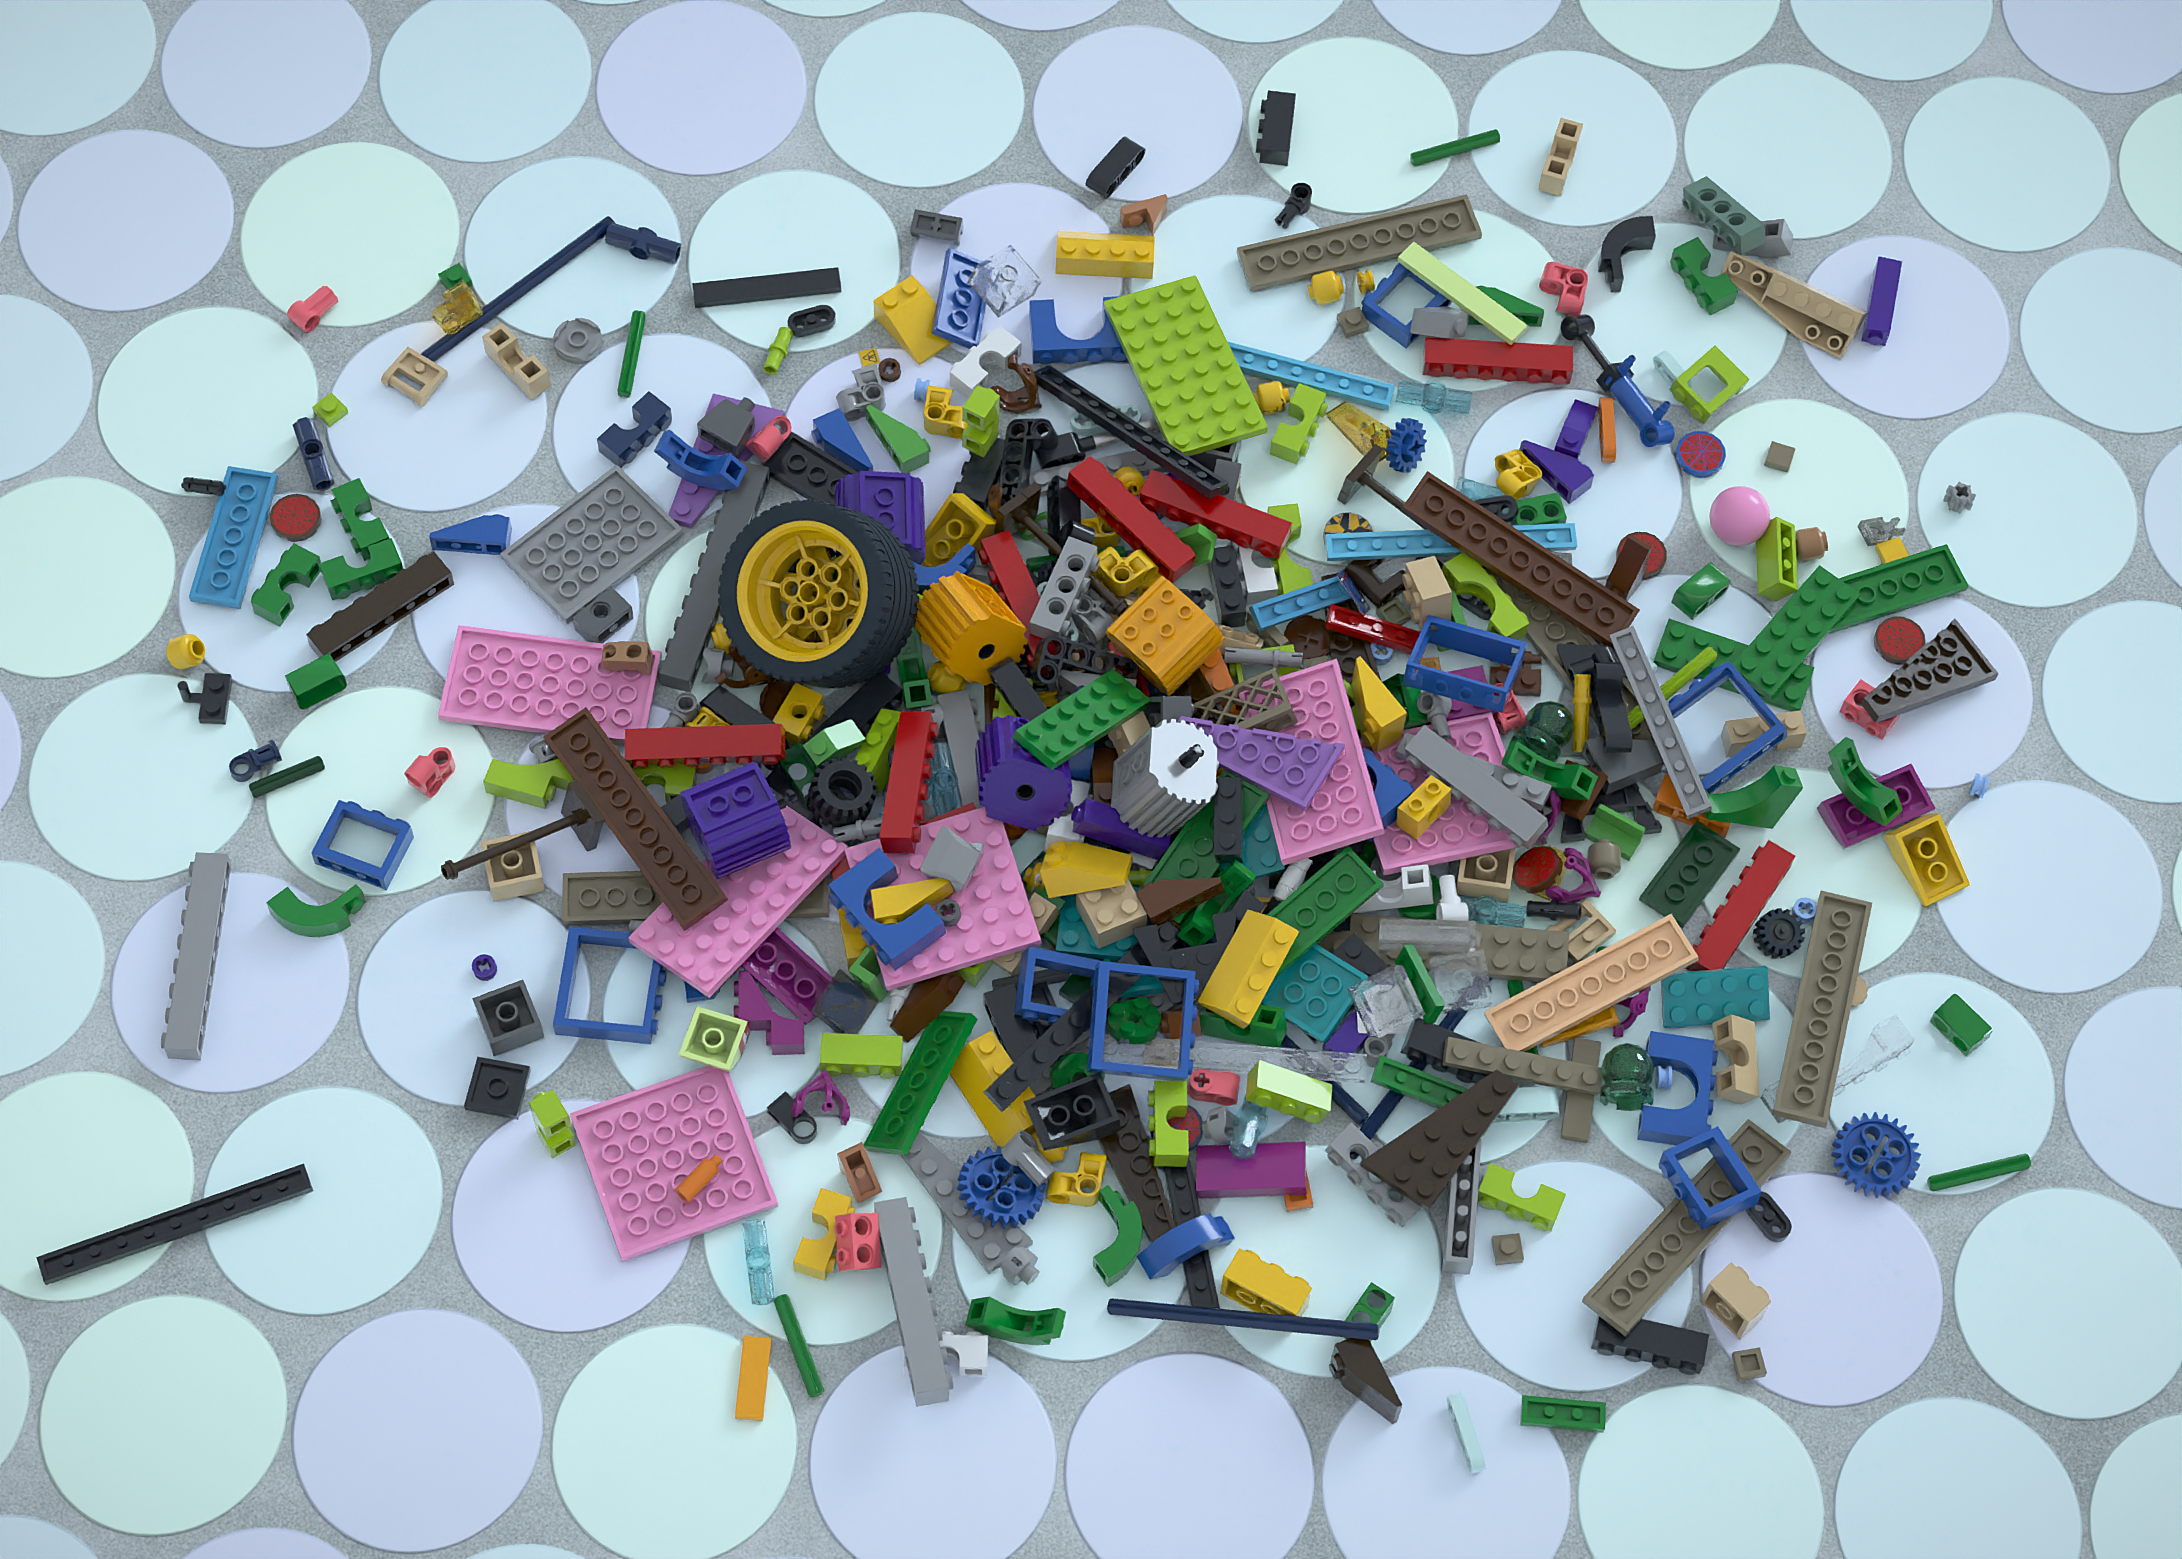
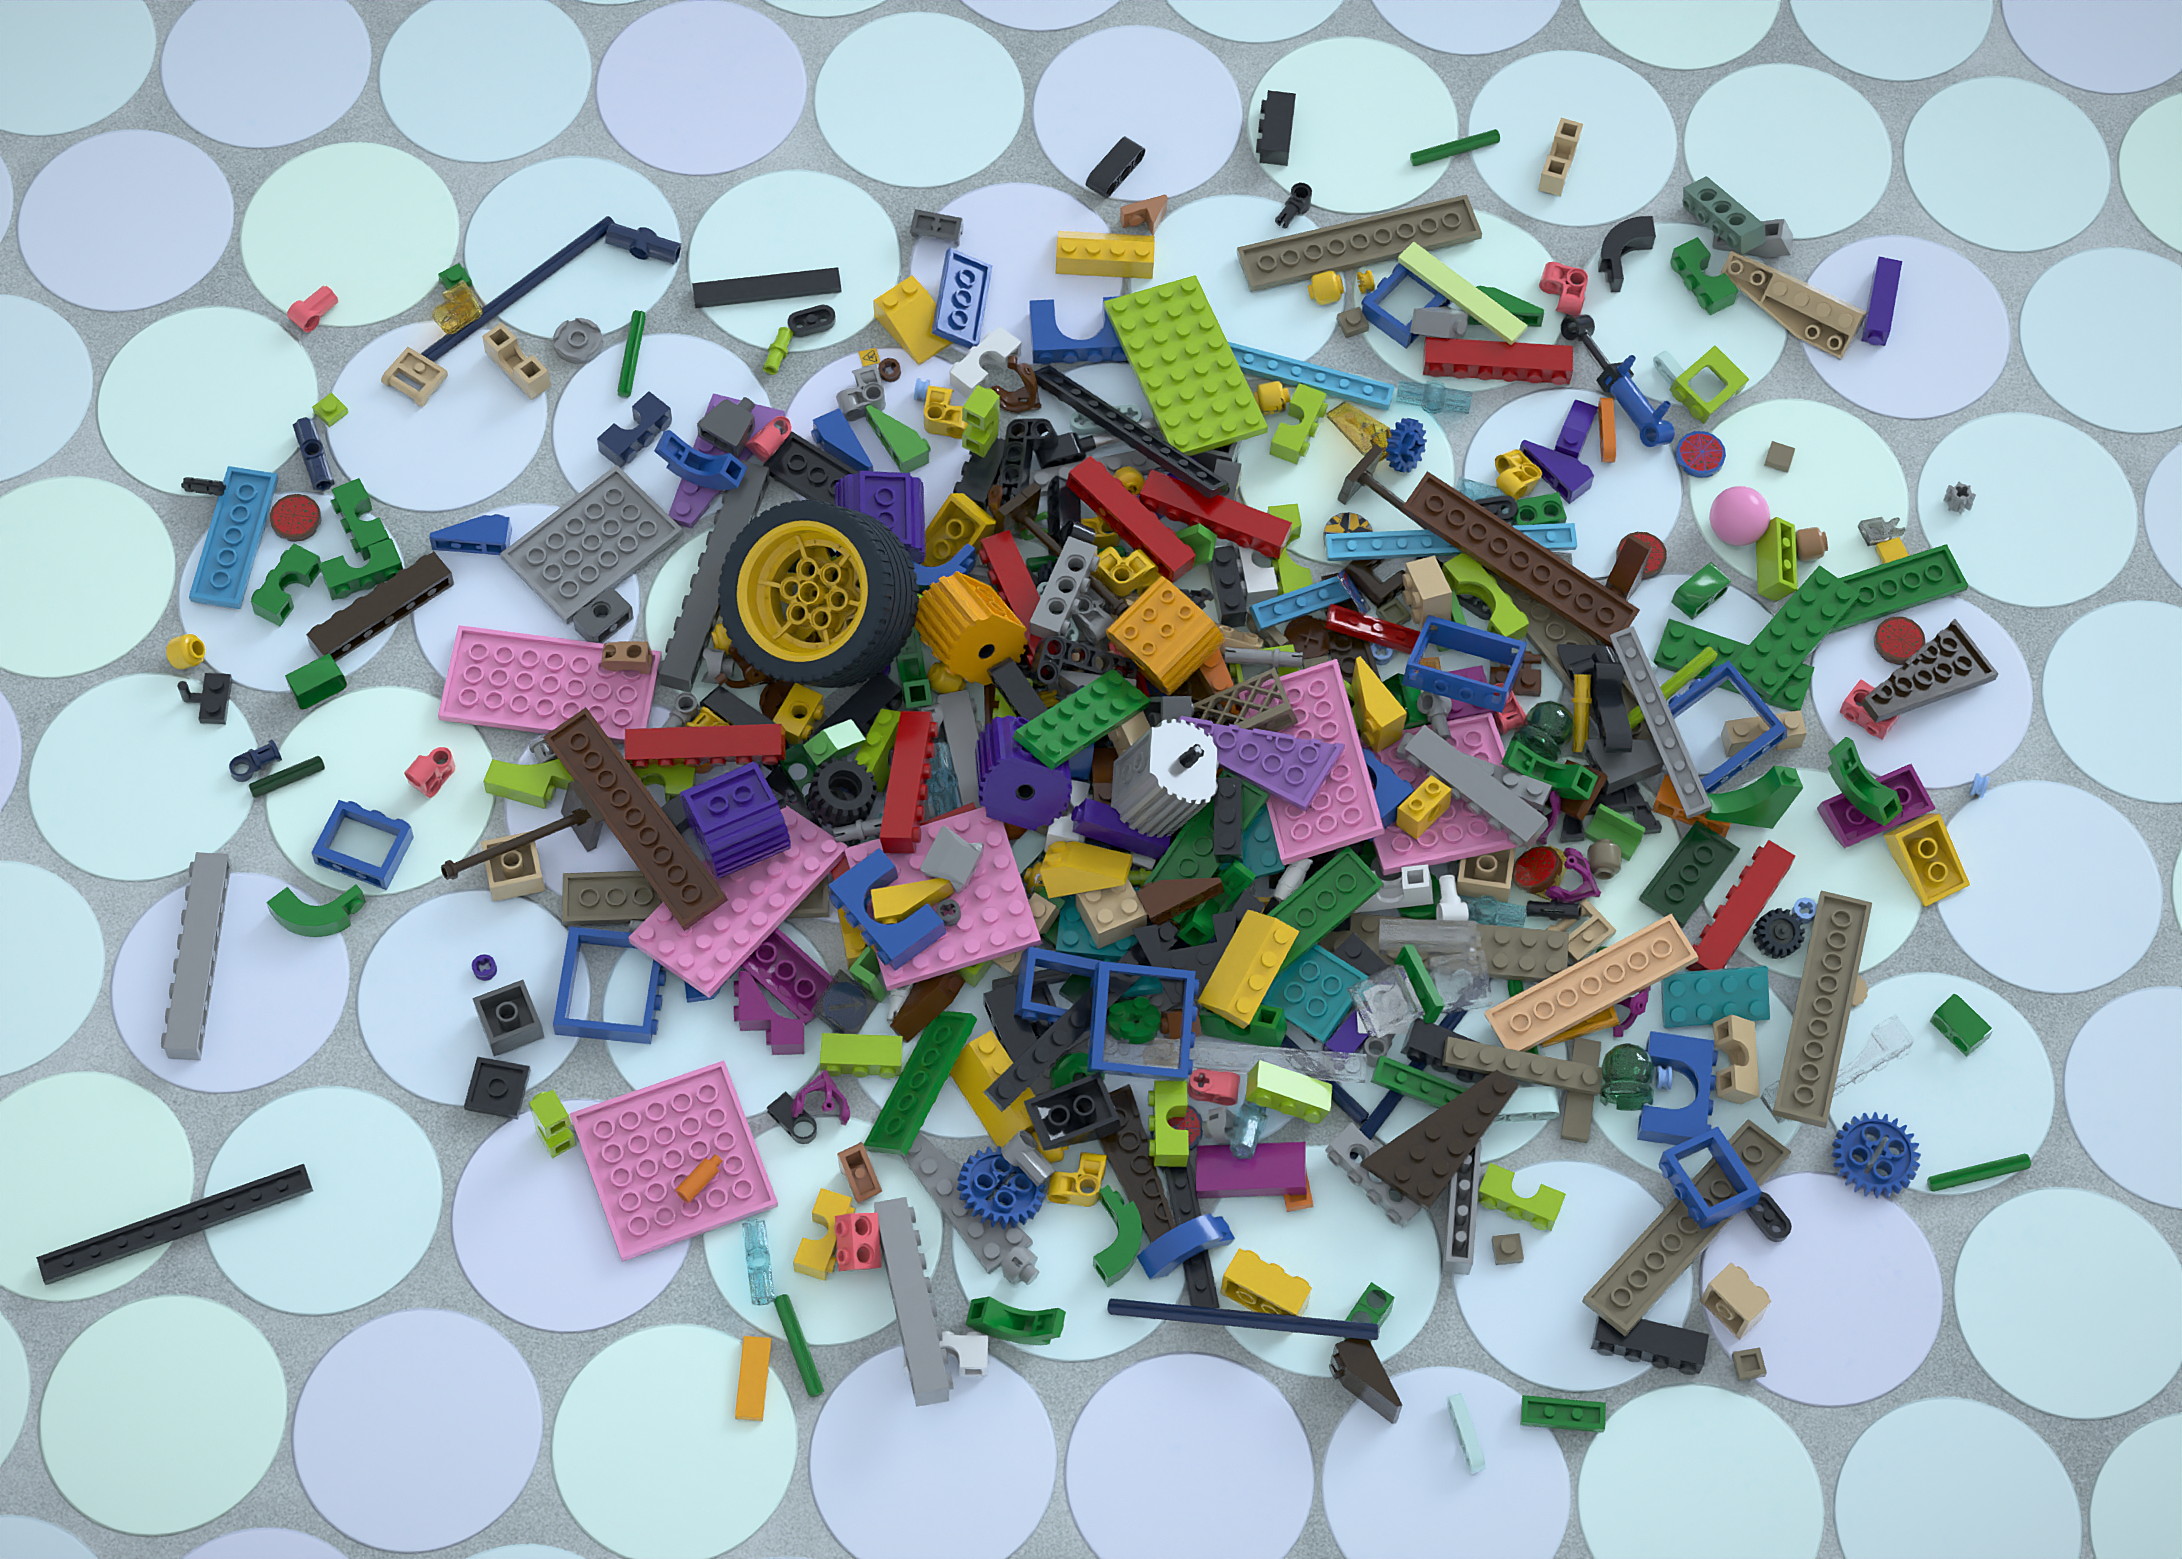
(715, 1039): yellowish green slope -> none
(1004, 280): clear brick -> none

